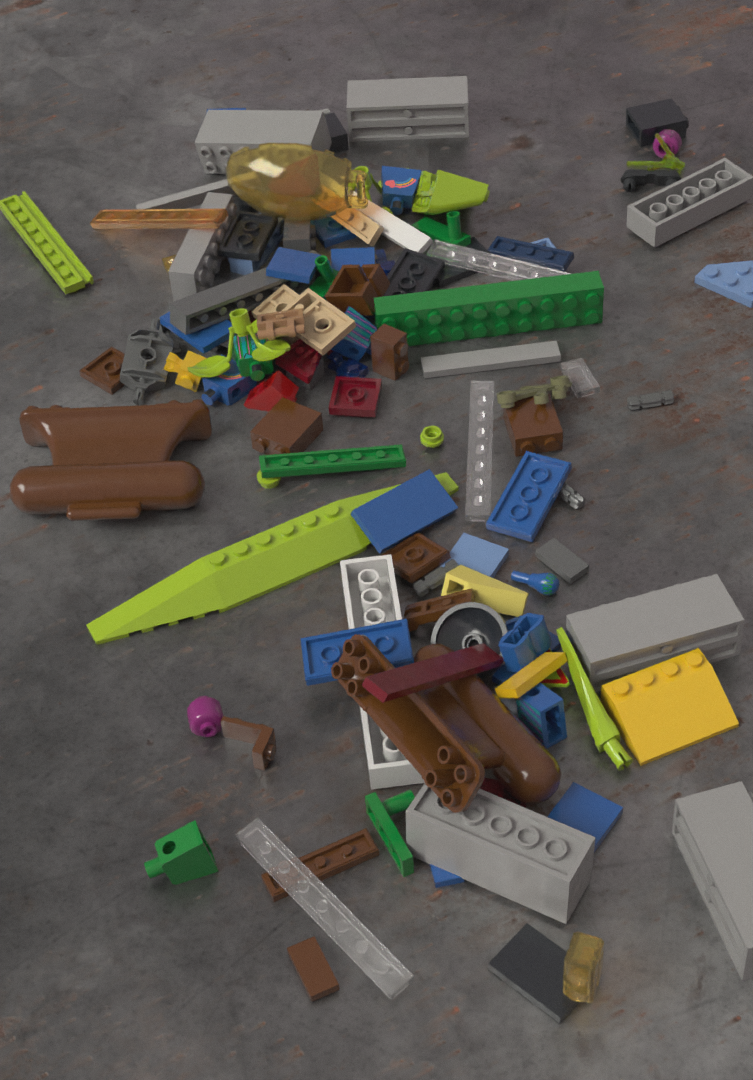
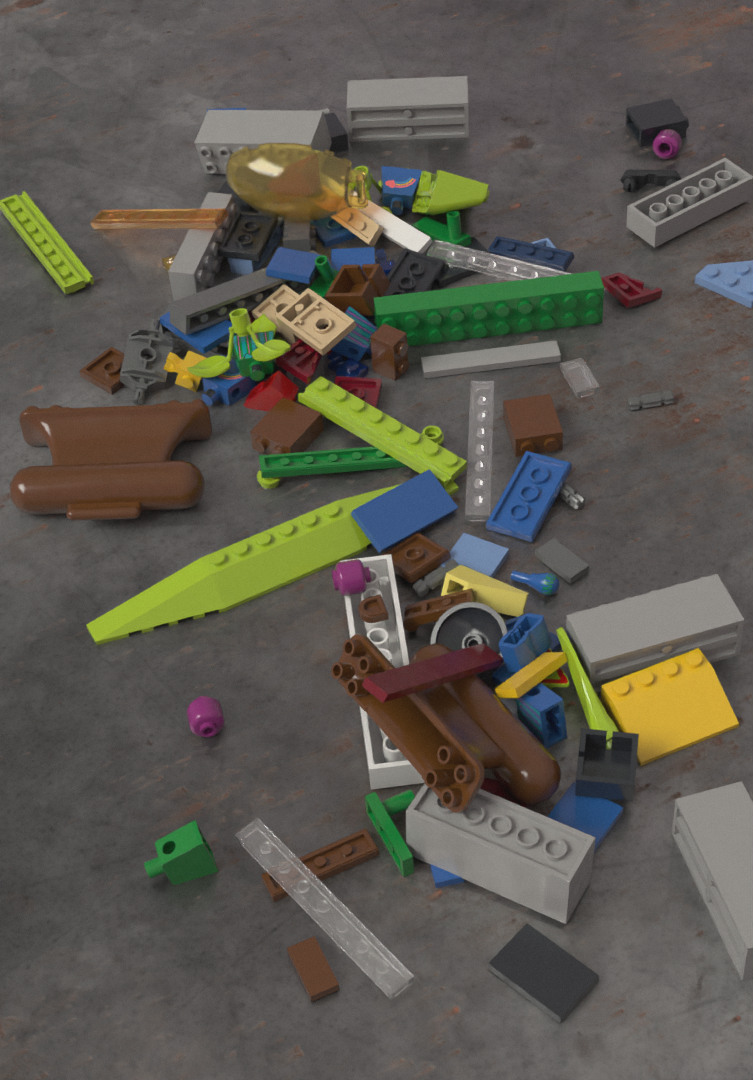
(188, 197): light grey tile -> none
(257, 734): reddish brown bracket -> none
(280, 324): medium nougat plate -> none
(324, 650): blue tile -> none
(351, 577): none -> magenta head
(373, 609): none -> reddish brown tile
(382, 431): none -> lime plate
(558, 386): olive plant -> none
(583, 967): clear yellow brick -> none
(604, 771): none -> black piece
(628, 290): none -> dark red wing
(668, 161): clear neon green plant -> none

